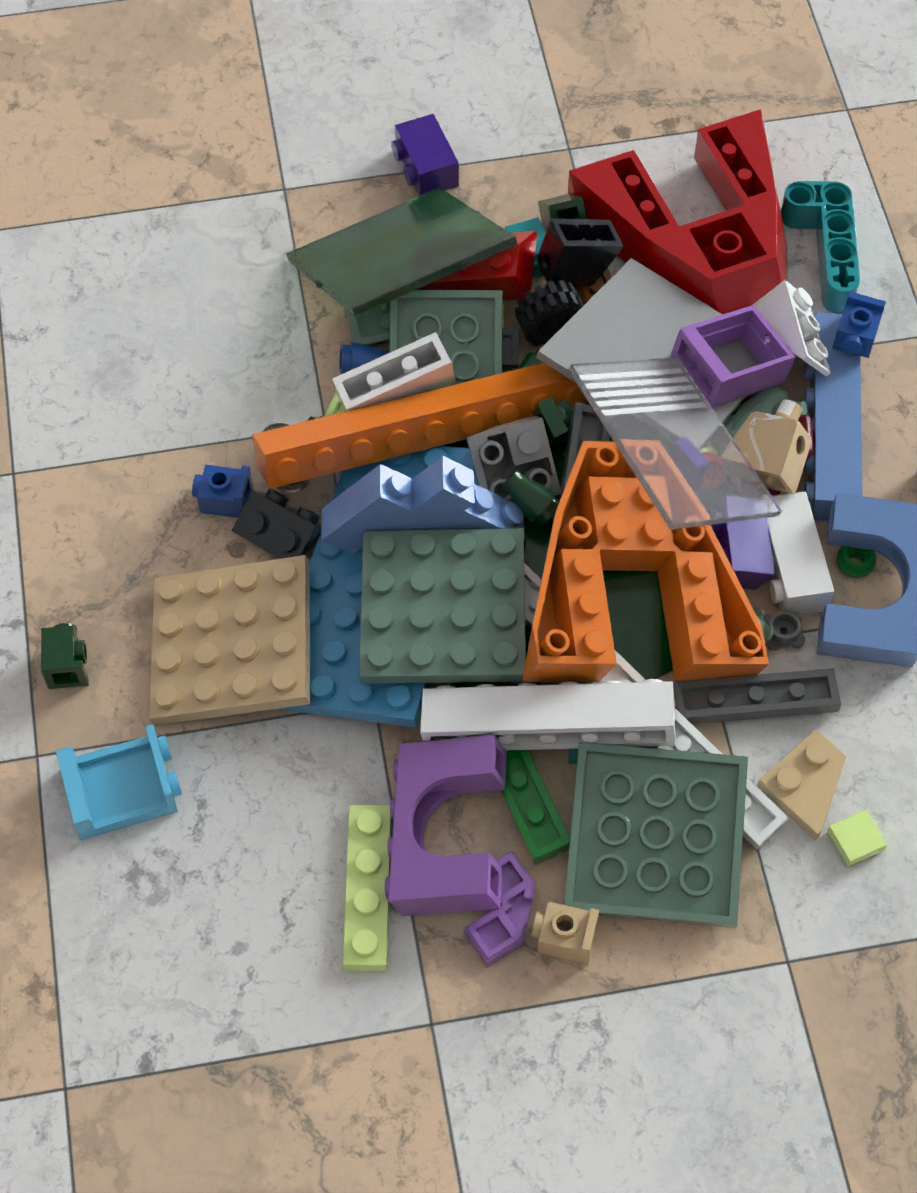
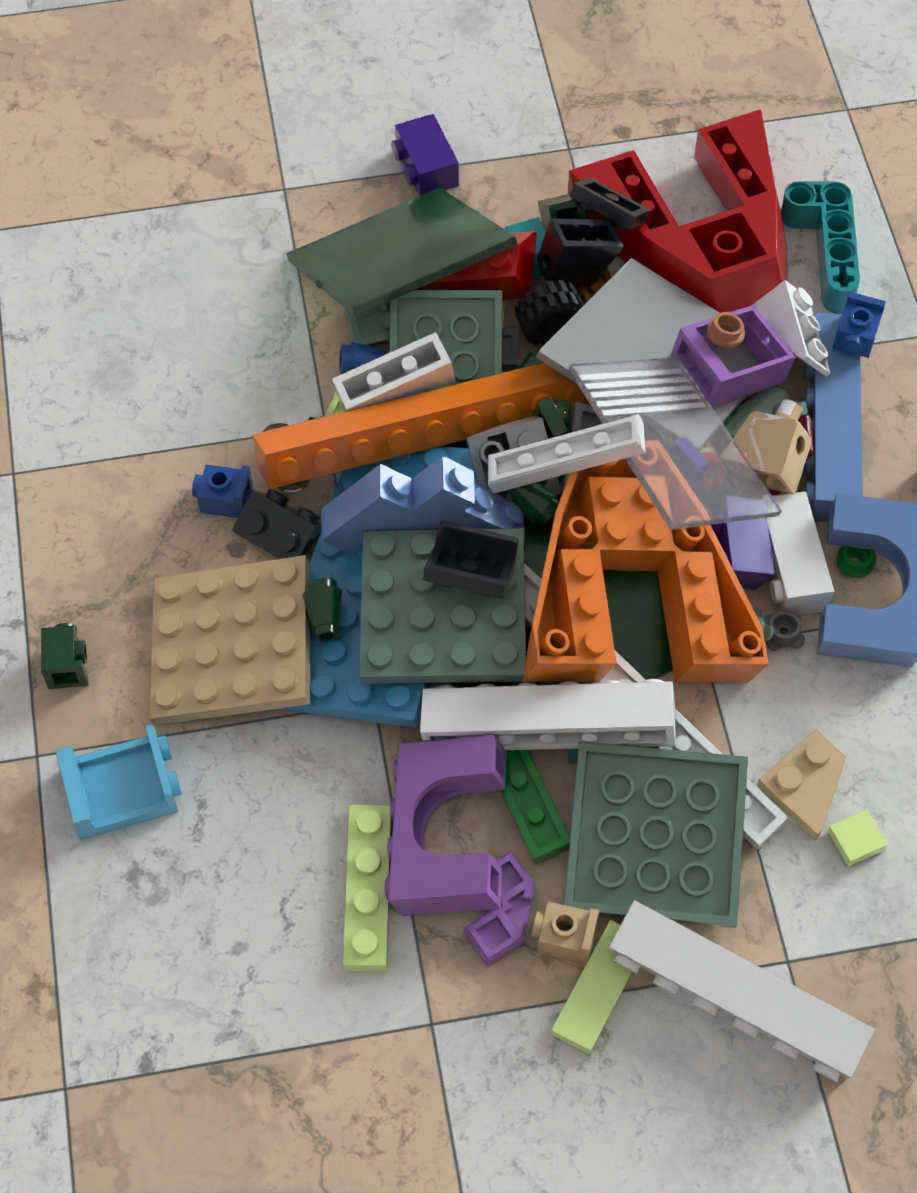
(323, 607): none -> dark green cone
(472, 559): none -> black bracket
(566, 454): none -> white tile
(593, 996): none -> yellowish green tile
(604, 200): none -> black plate
(726, 330): none -> nougat plate
(742, 991): none -> white brick
(757, 696): dark grey plate -> none

